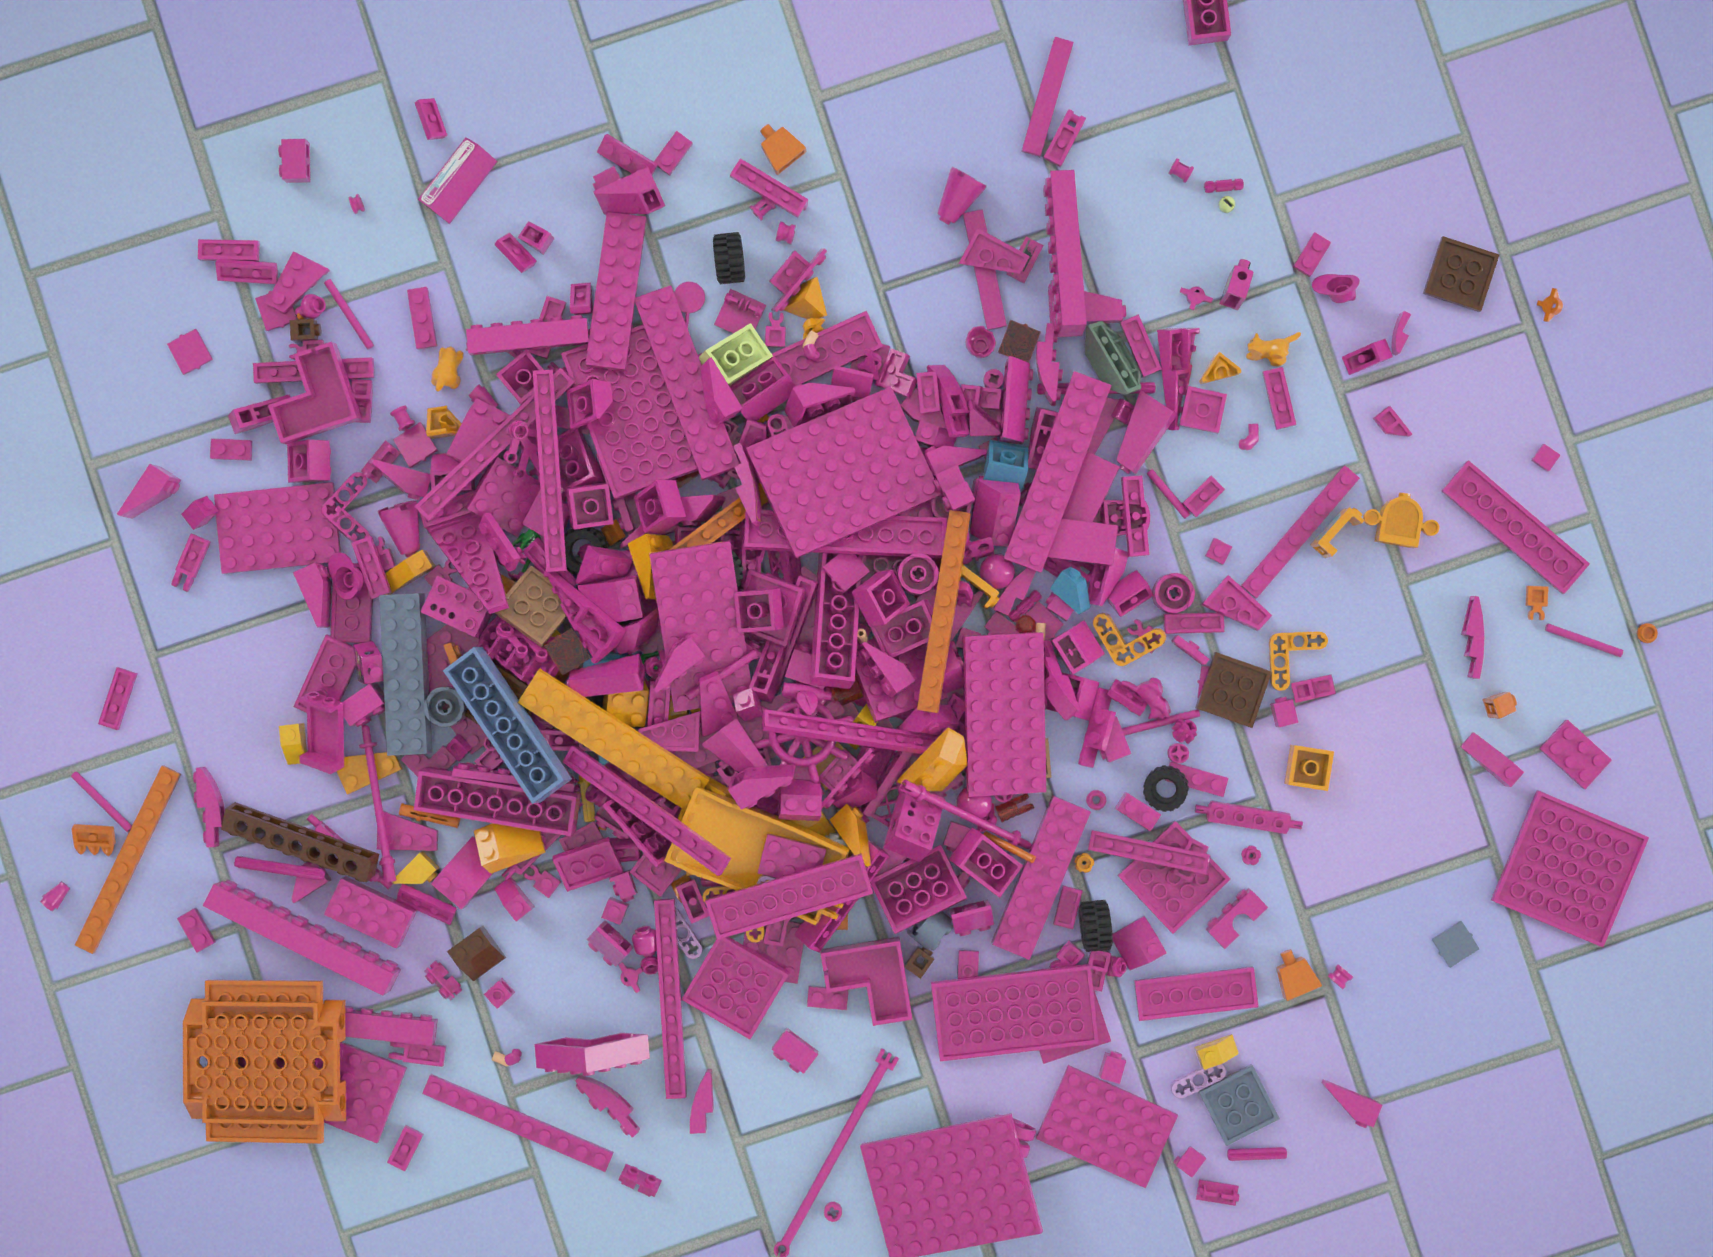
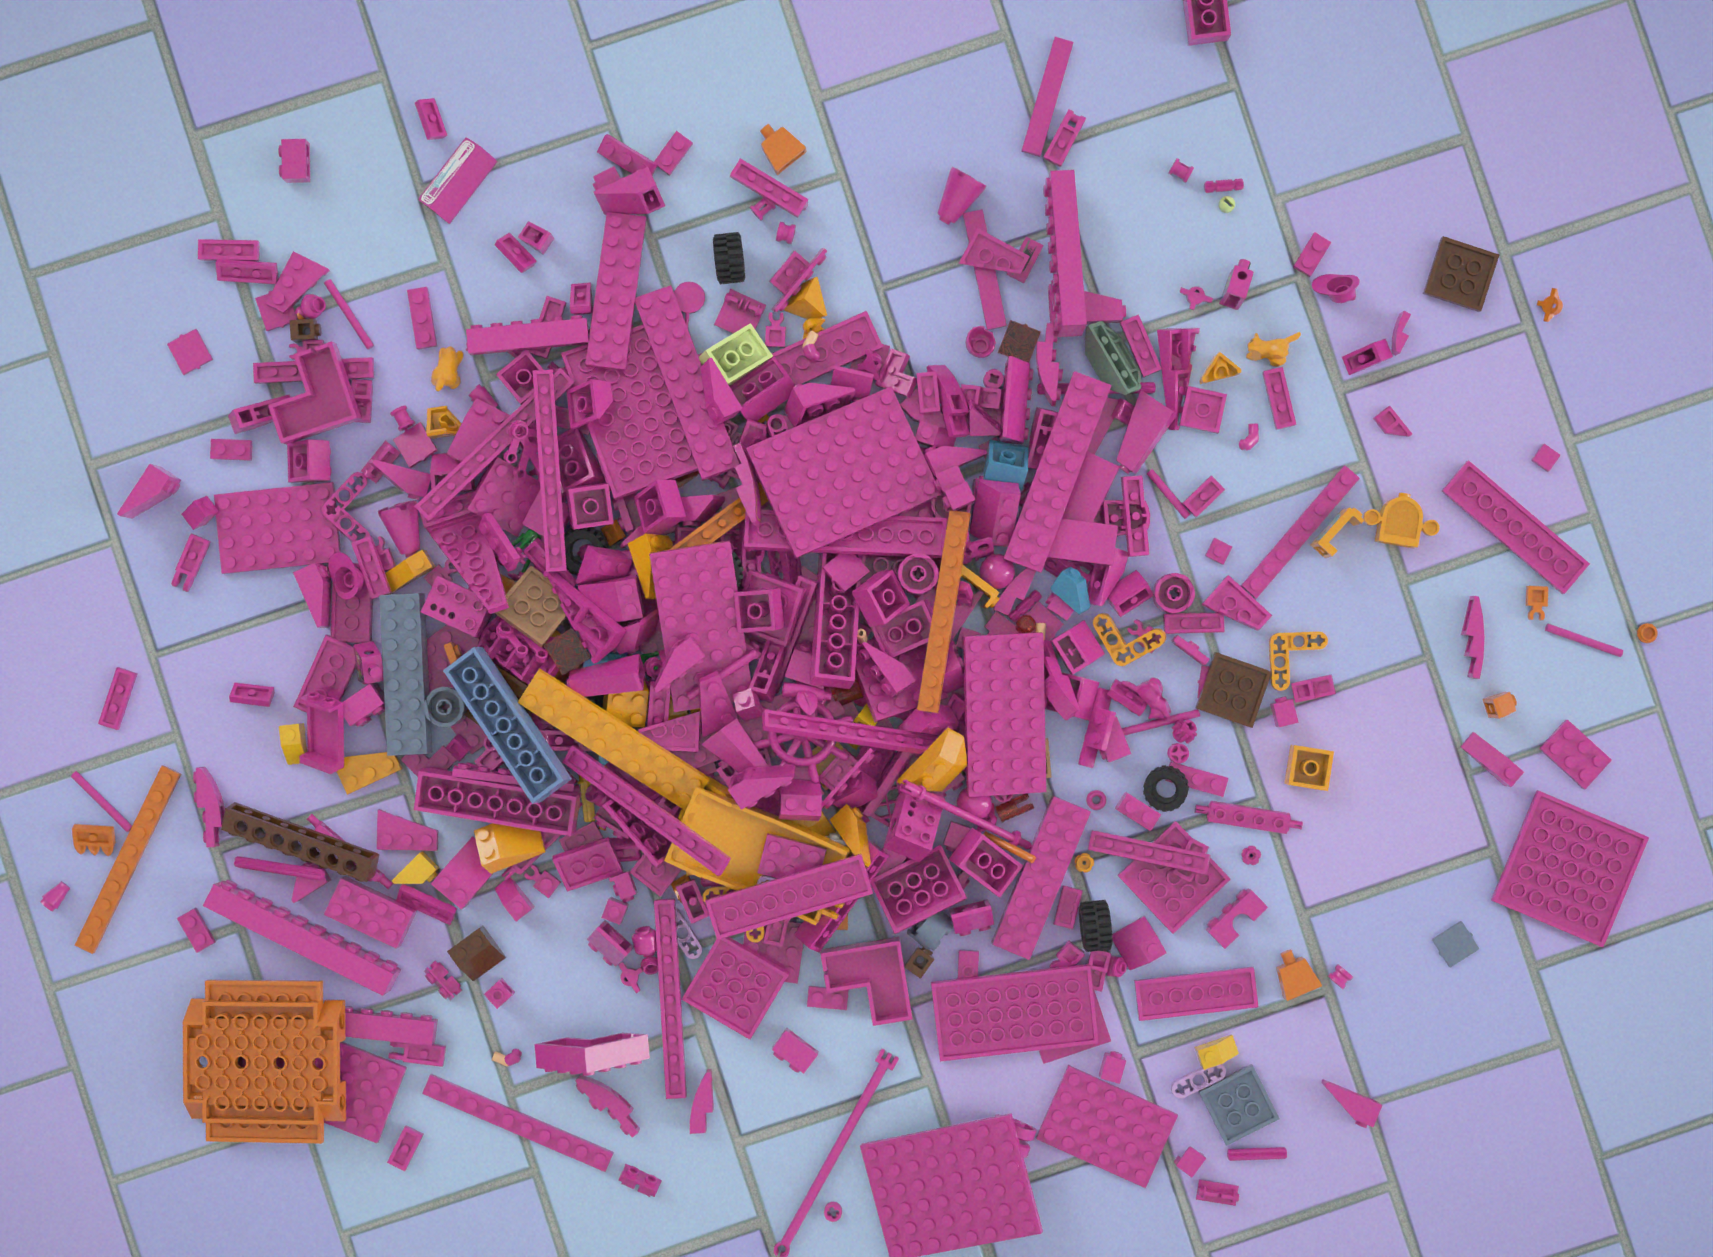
(251, 694): none -> dark pink plate
(356, 203): dark pink bush -> none
(386, 860): dark pink bar -> none
(408, 811): orange pin -> none

